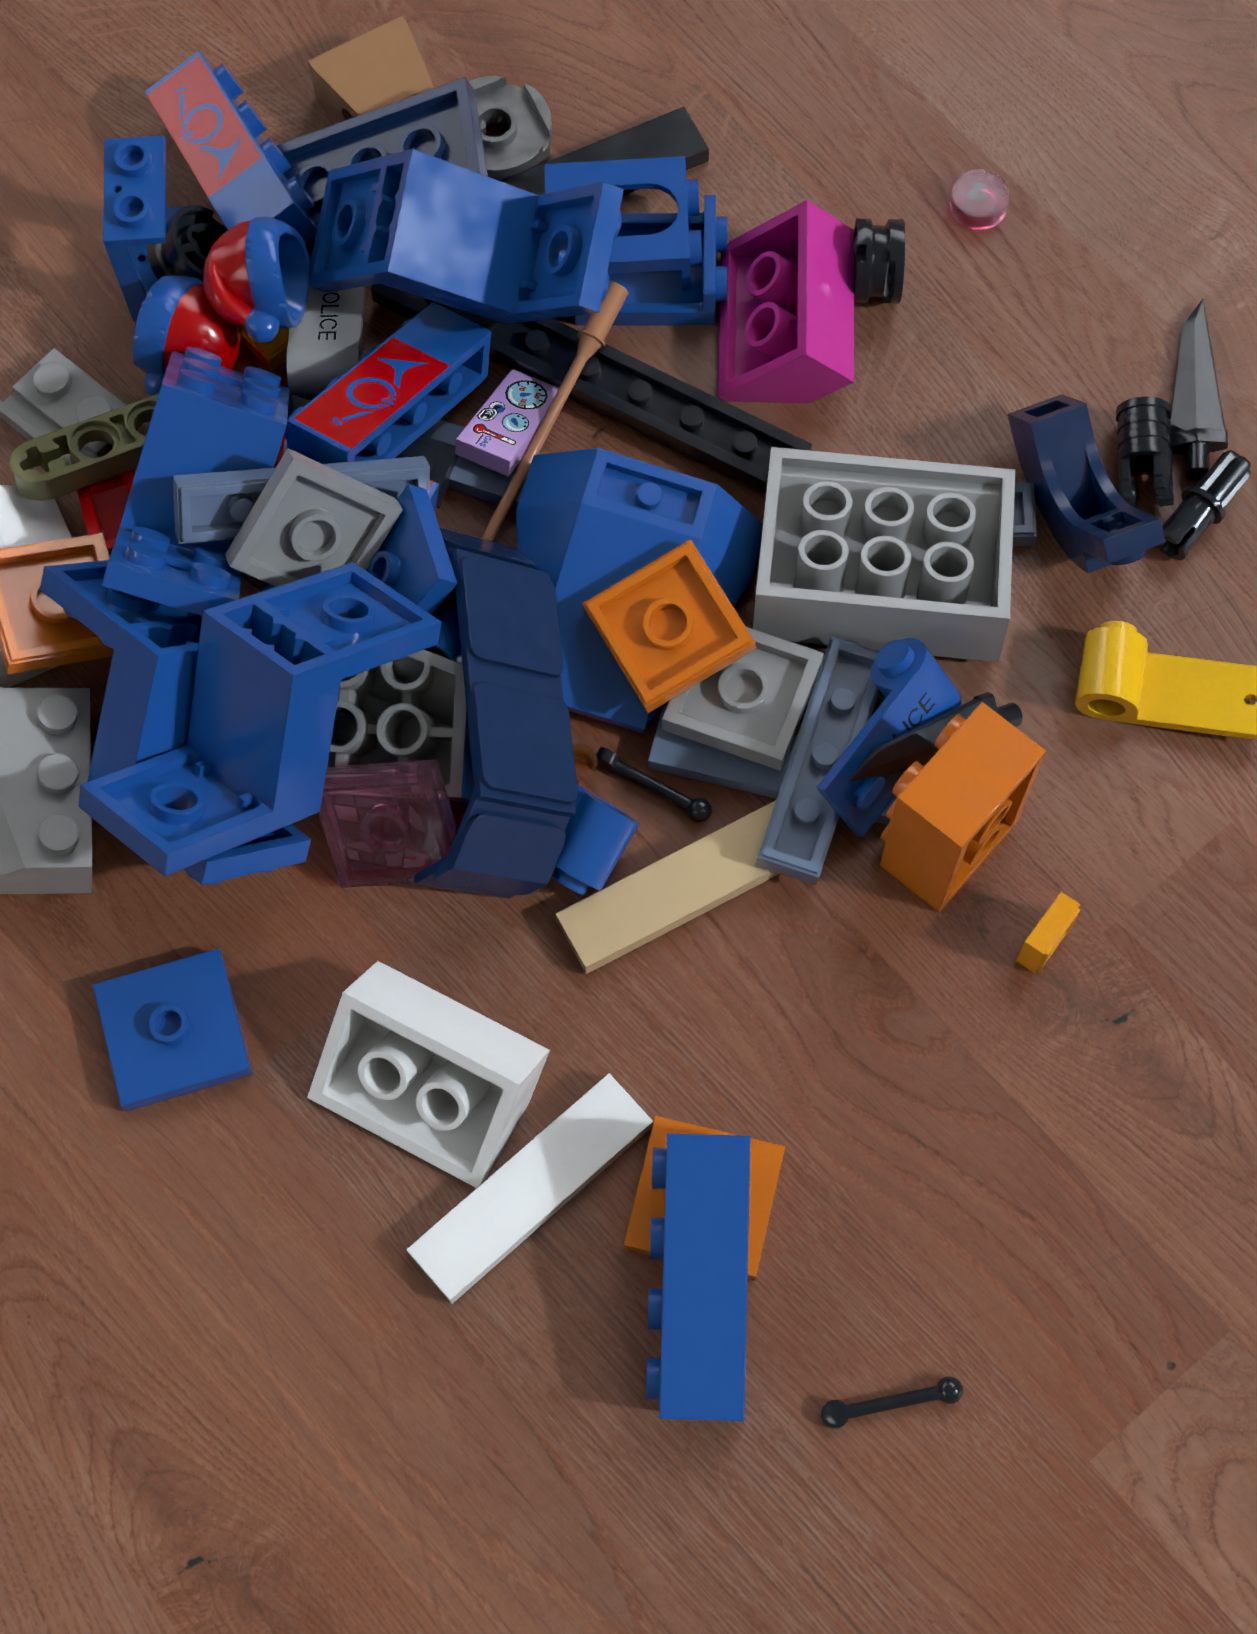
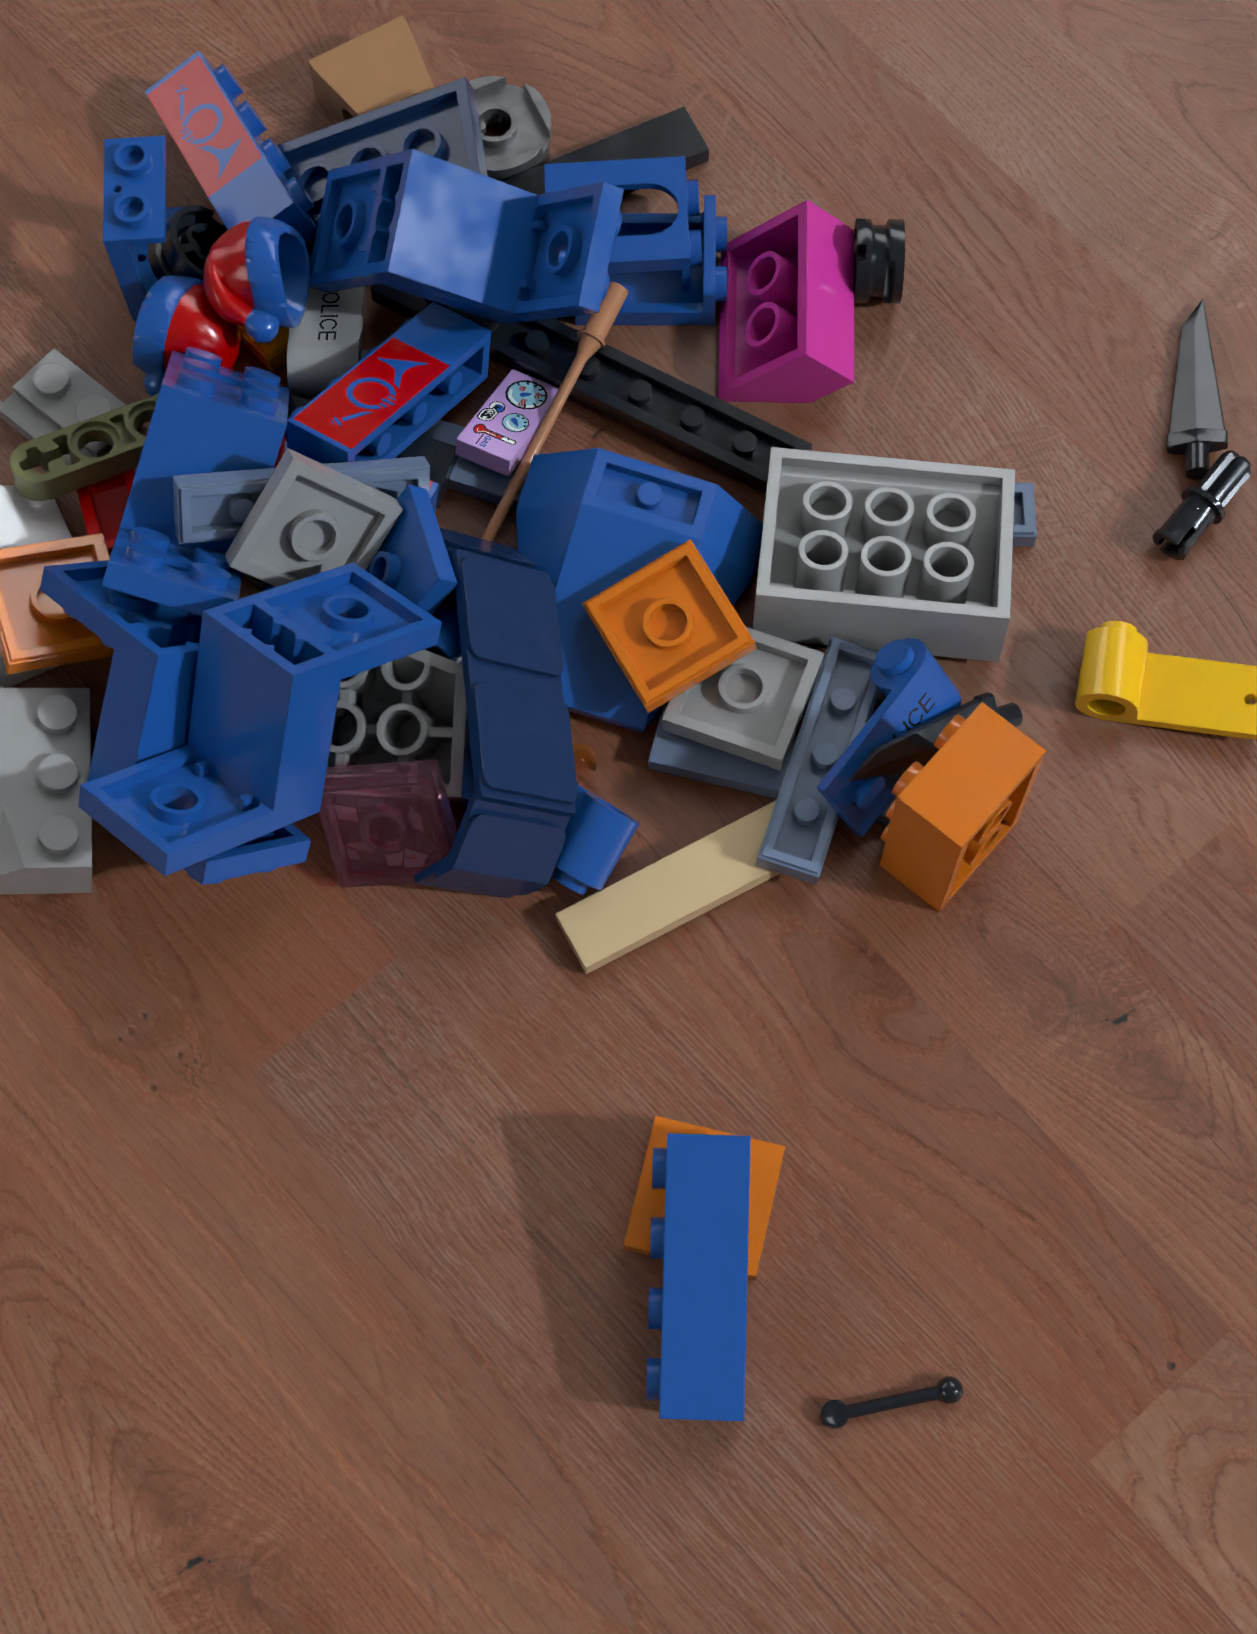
(172, 1030): blue plate -> none
(426, 1072): white slope -> none
(530, 1188): white tile -> none
(697, 809): black hinge -> none
(979, 199): clear pink tile -> none
(1048, 933): light orange tile -> none
(1074, 490): dark blue arch -> none
(1144, 448): black hinge -> none

